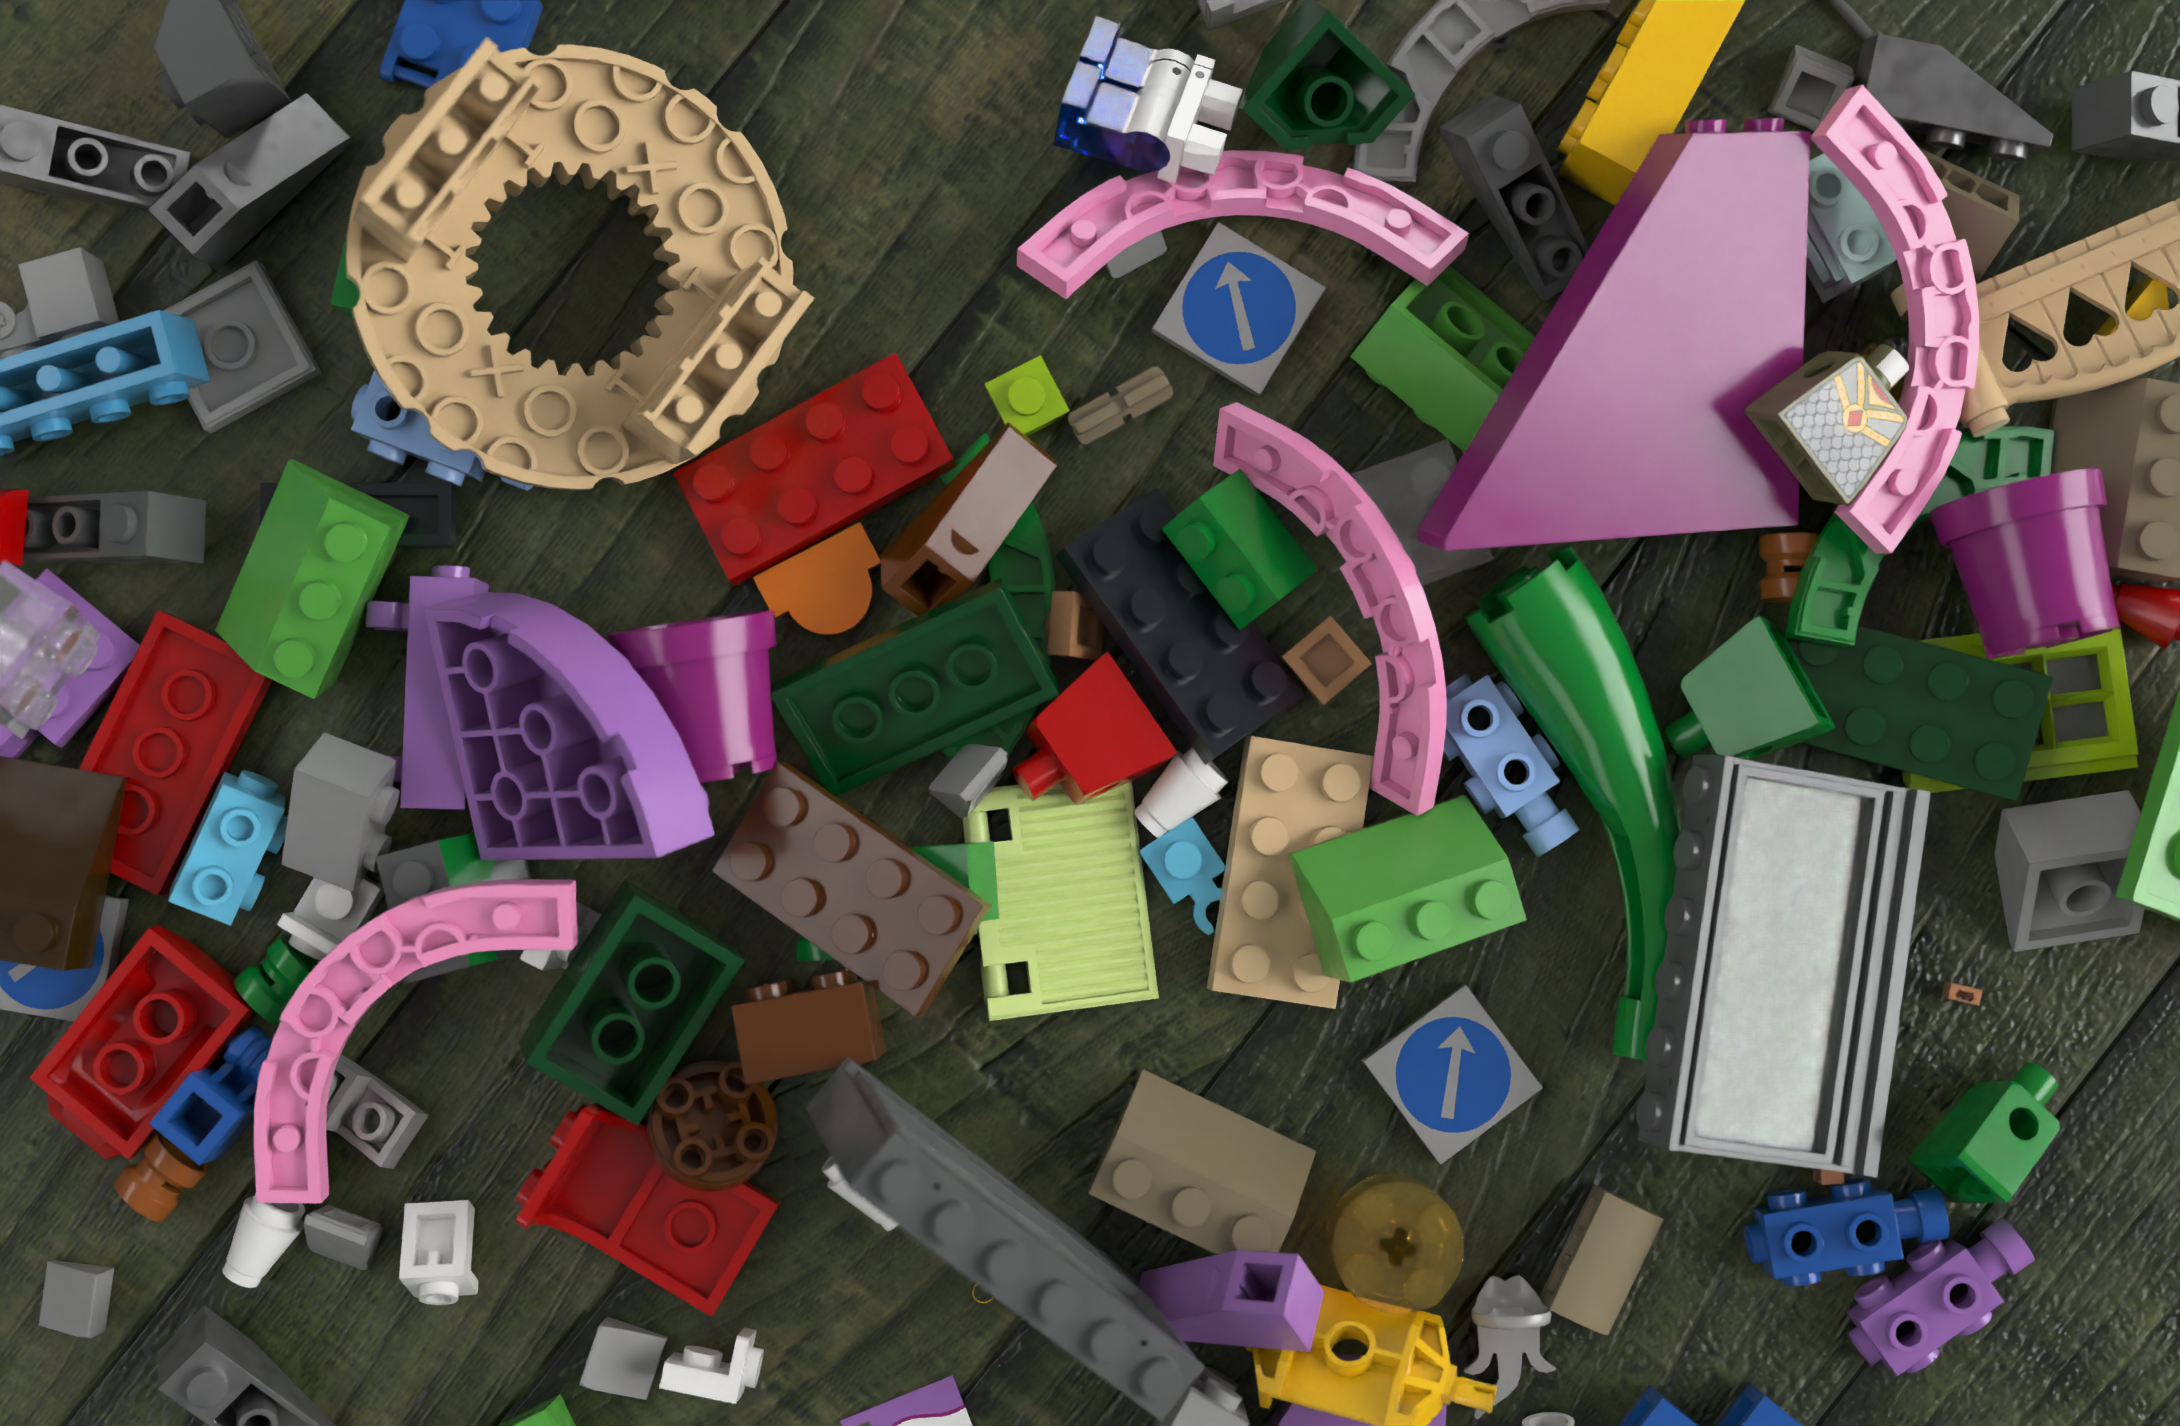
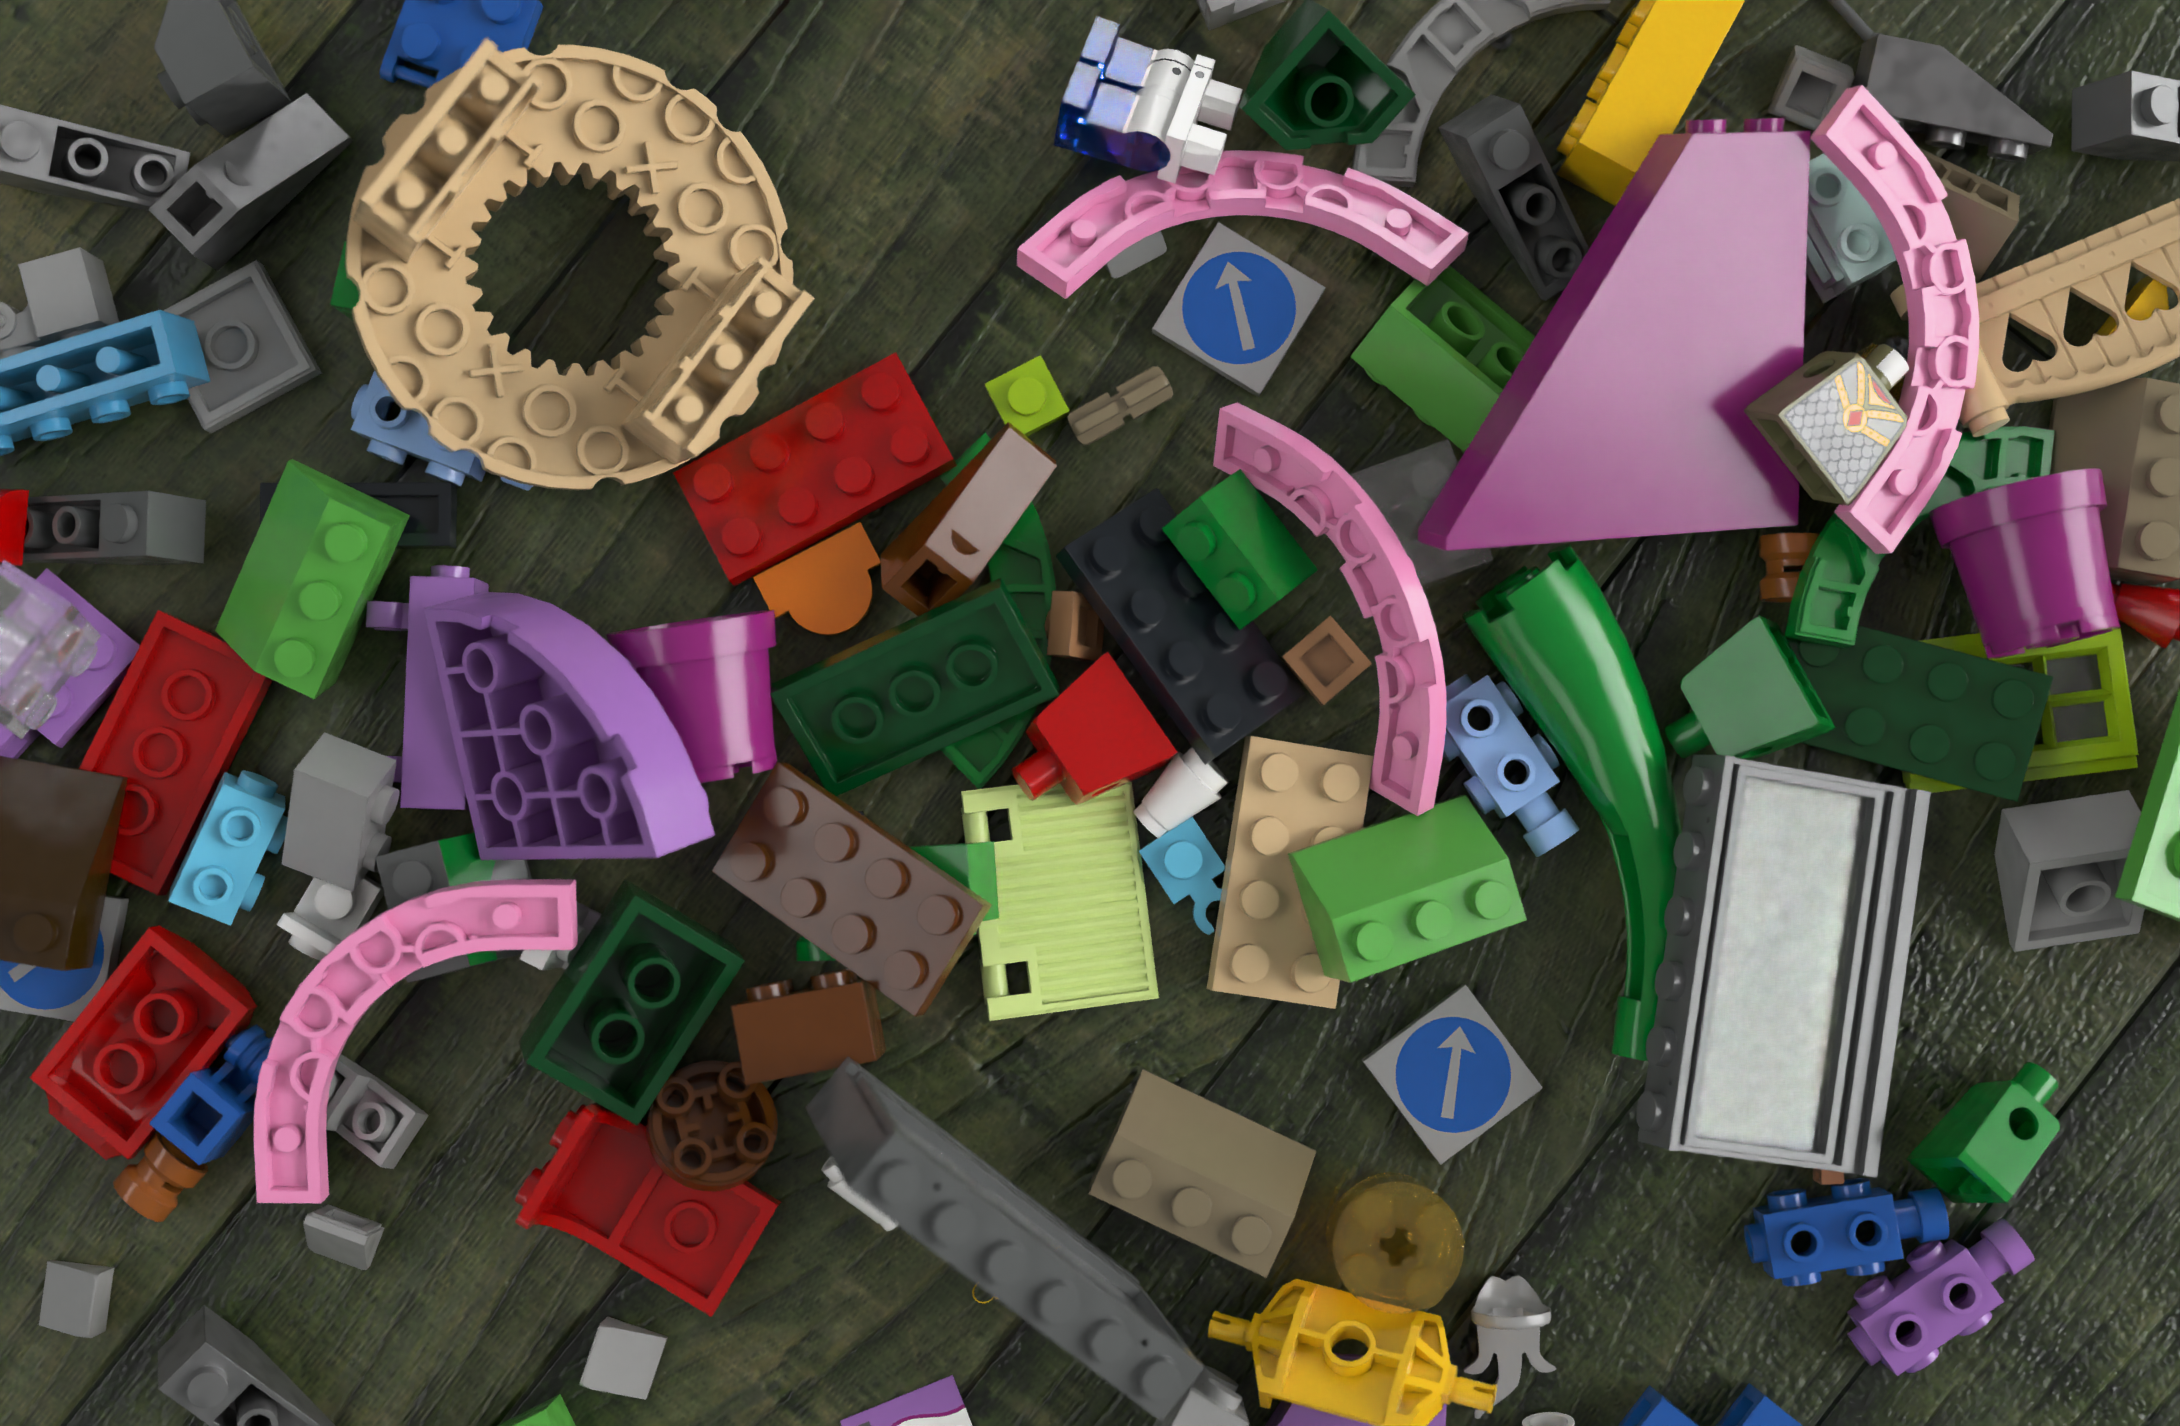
(261, 1239): white cone -> none
(275, 980): green wheel -> none
(438, 1251): white bracket -> none
(704, 1375): white bracket -> none
(969, 777): light grey slope -> none
(1239, 1299): medium lavender slope -> none
(1600, 1260): dark tan brick -> none
(1961, 993): nougat piece -> none

